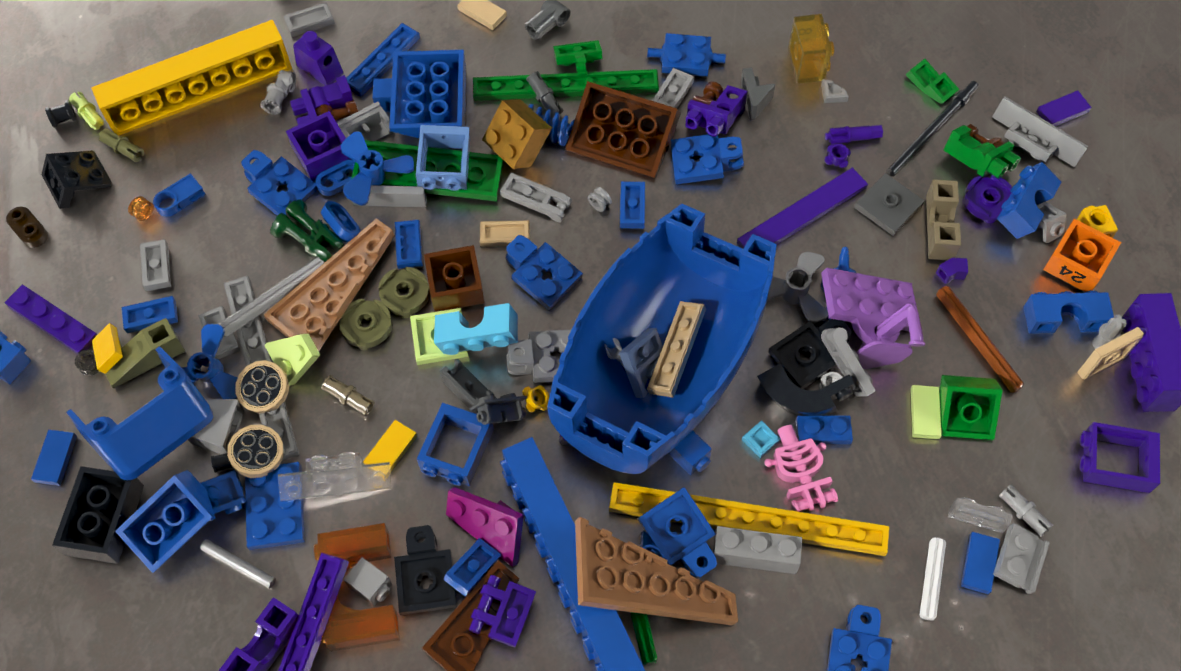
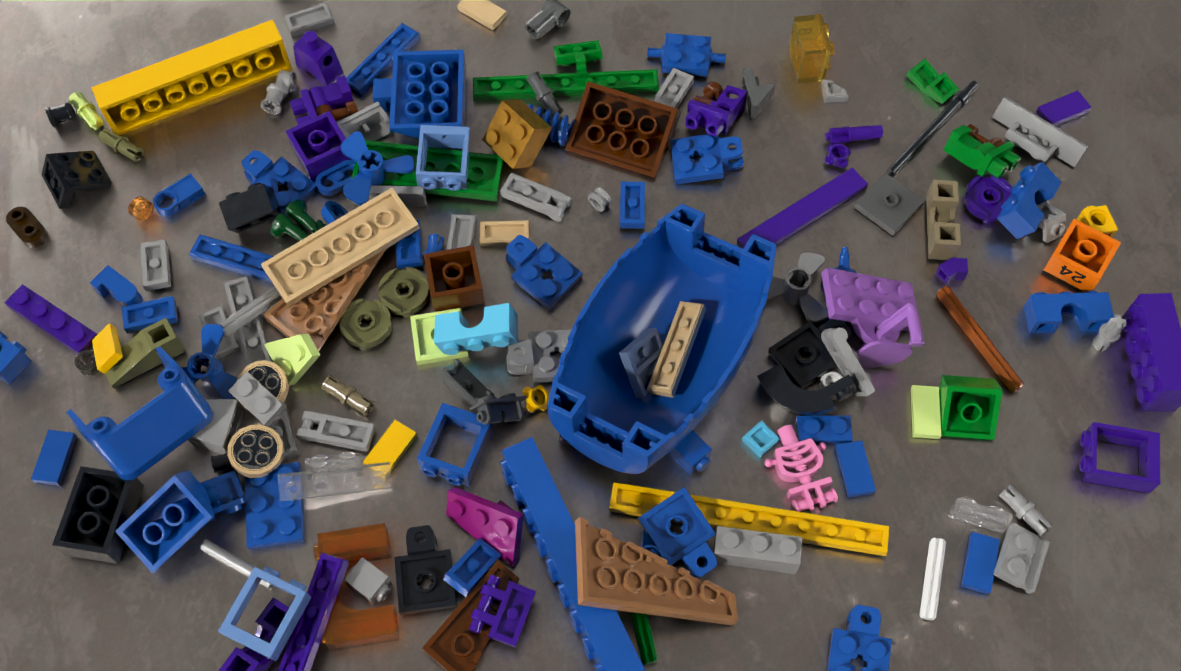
(116, 285): none -> blue leg
(230, 256): none -> blue tile
(250, 207): none -> black brick
(257, 399): none -> light grey plate
(274, 648): none -> medium blue window
(336, 431): none -> light grey plate
(340, 246): none -> tan plate
(433, 244): none -> blue pin
(461, 231): none -> light grey tile
(614, 353): light grey hand -> none
(855, 469): none -> blue tile
(1110, 353): tan tile -> none

